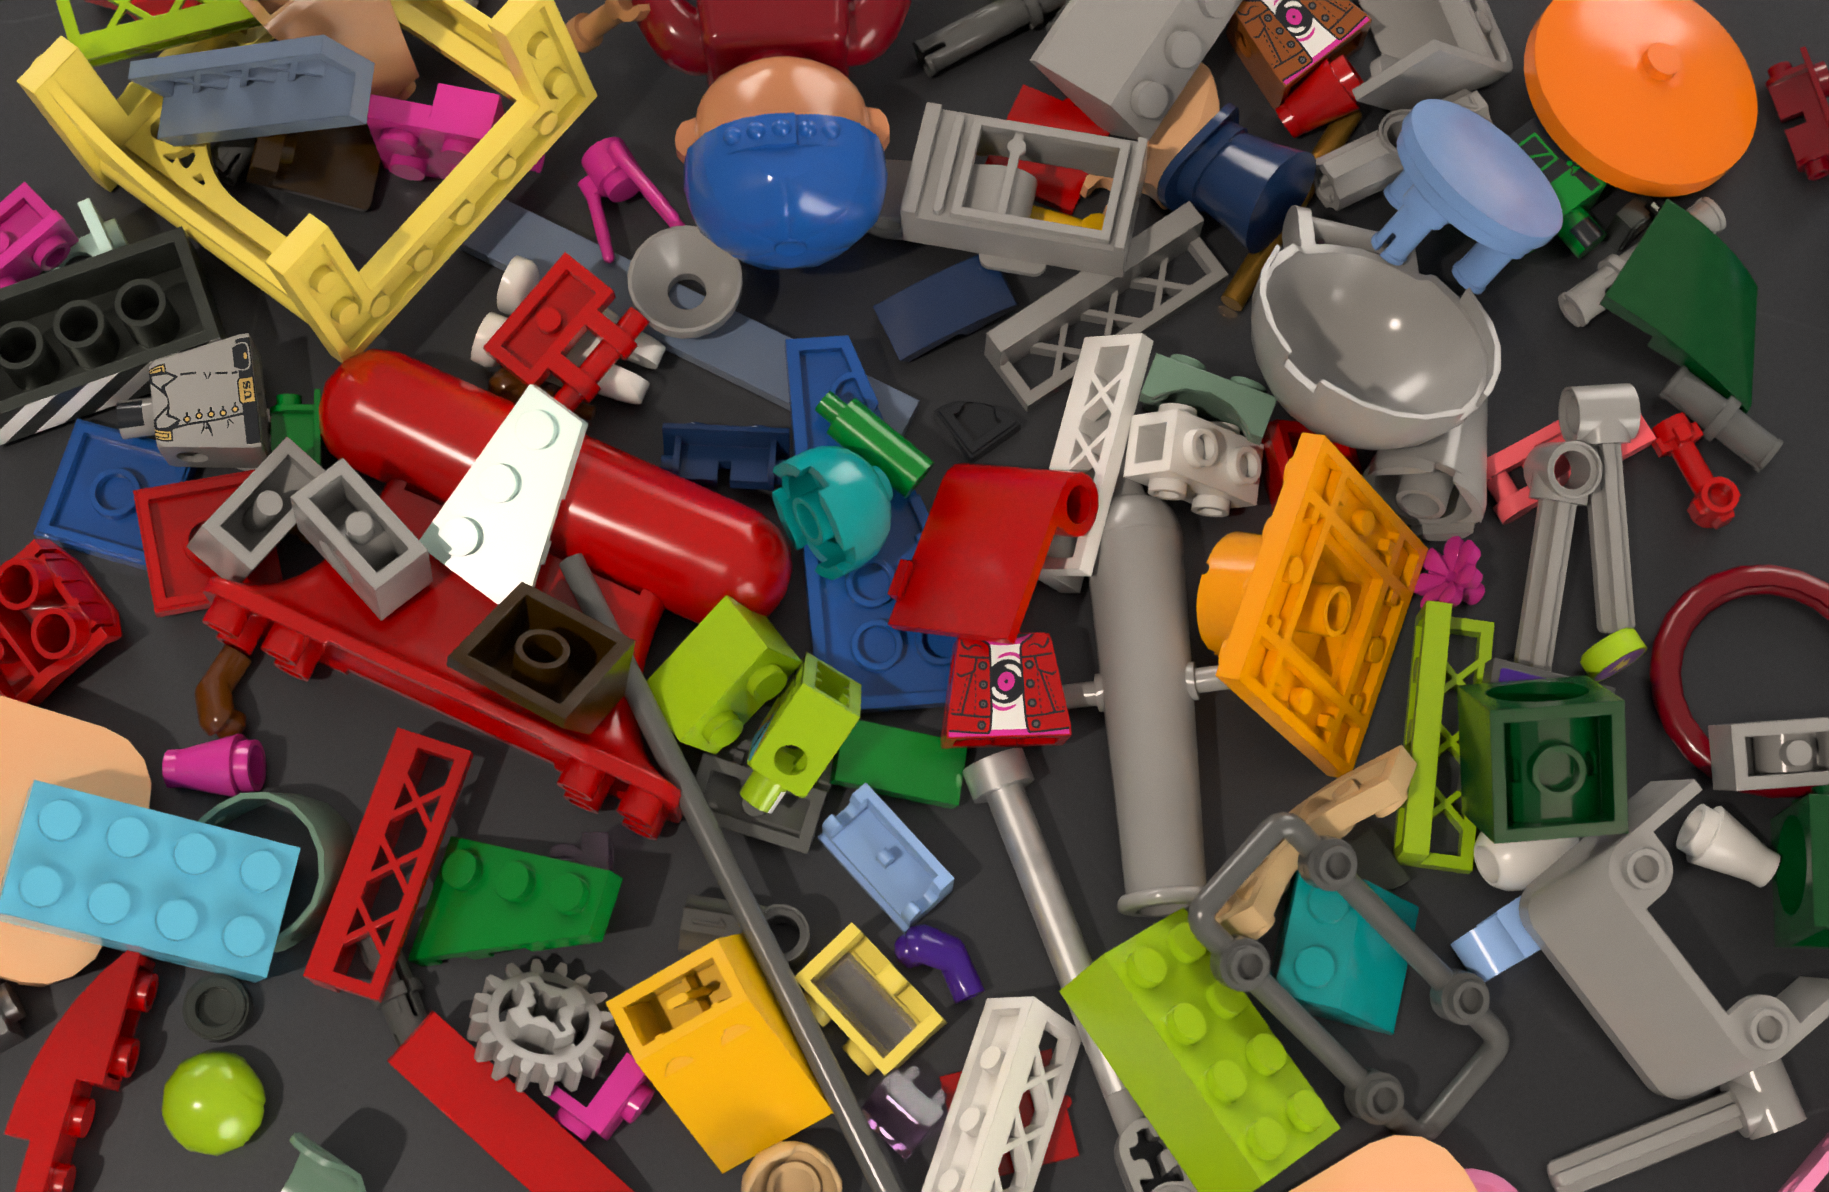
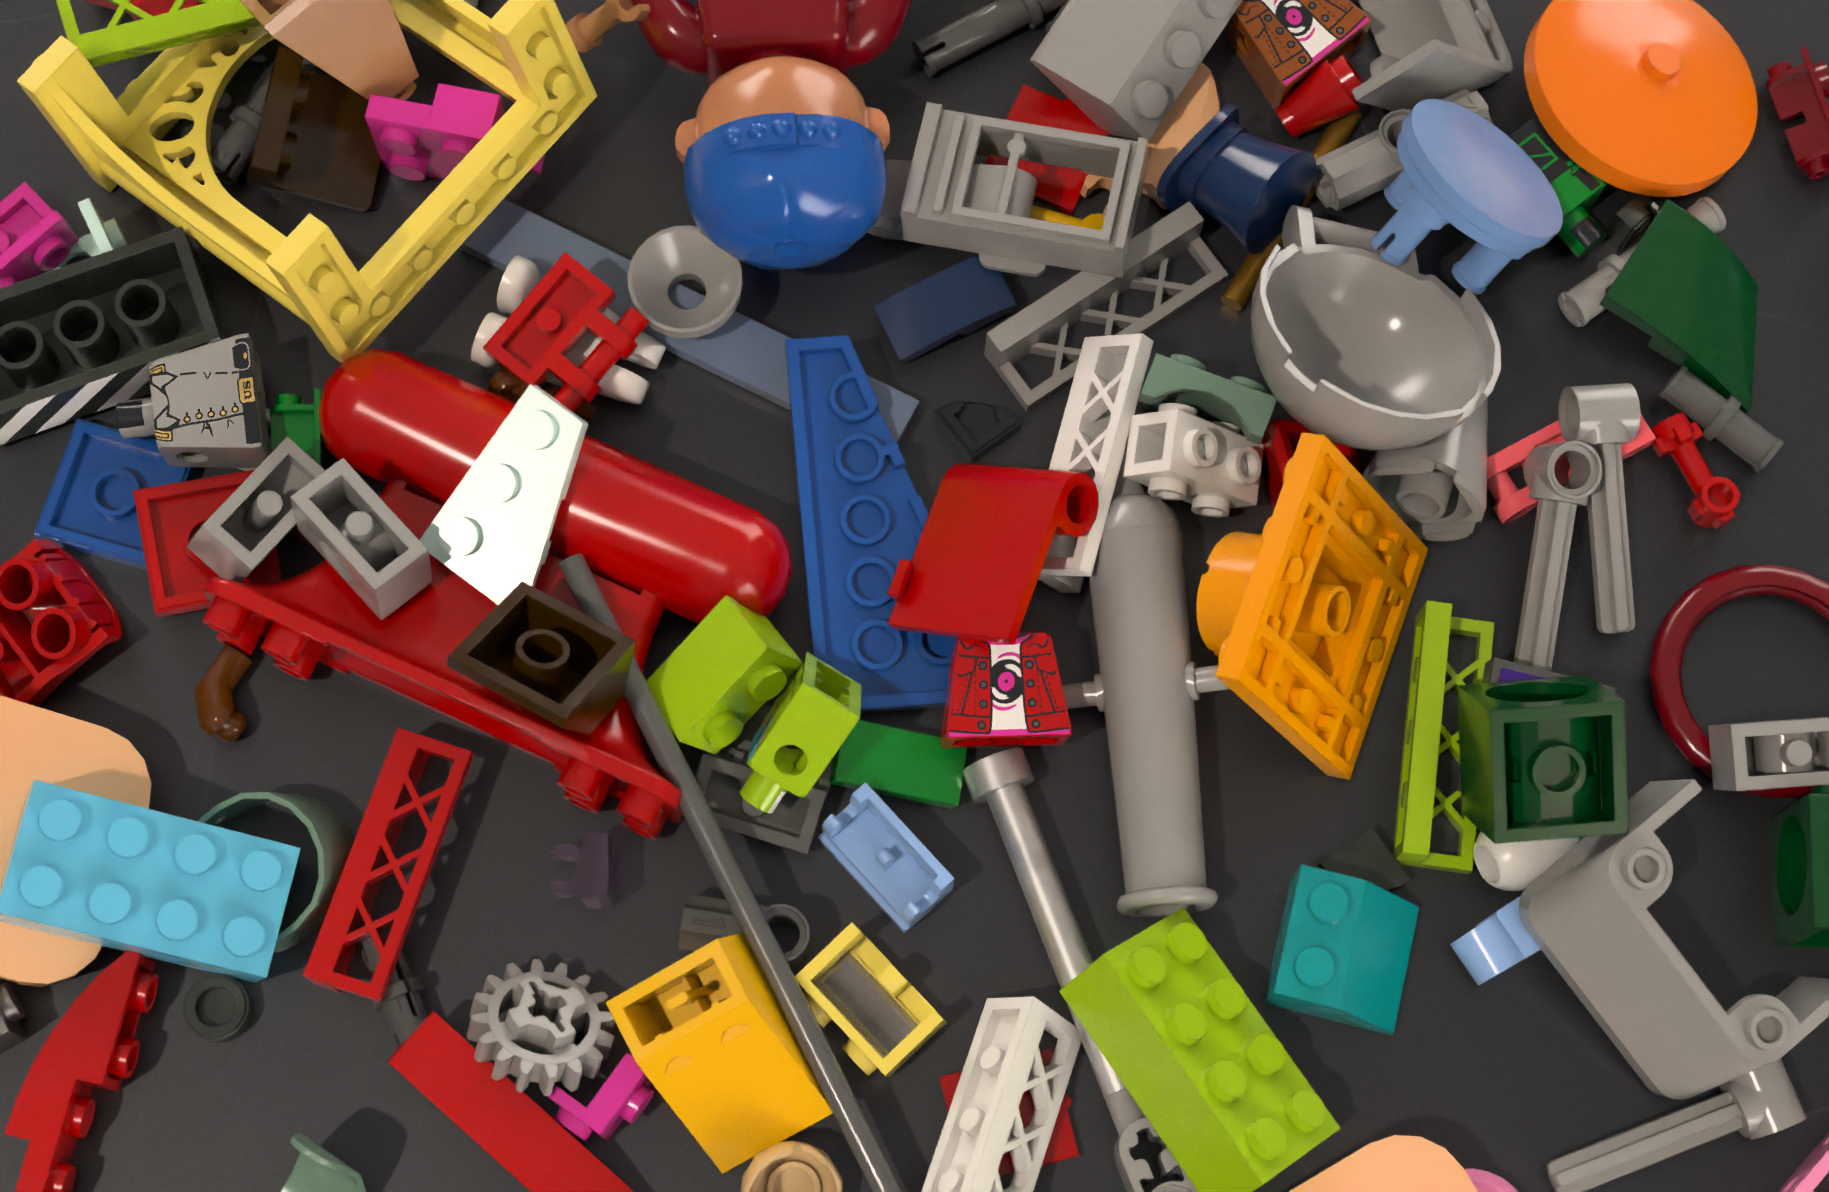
(213, 1102): lime hair -> none
(217, 767): dark pink cone -> none
(257, 90): sand blue fence -> none
(510, 900): green wing -> none
(617, 175): dark pink plant -> none
(700, 450): dark blue hinge -> none
(834, 506): teal cylinder -> none
(874, 440): green cylinder -> none
(902, 1111): tile -> none
(943, 952): dark purple arm -> none
(1245, 966): dark grey bar -> none
(1332, 811): tan plate -> none
(1452, 575): dark pink plant -> none
(1613, 654): lime tile -> none
(1724, 845): white cone -> none

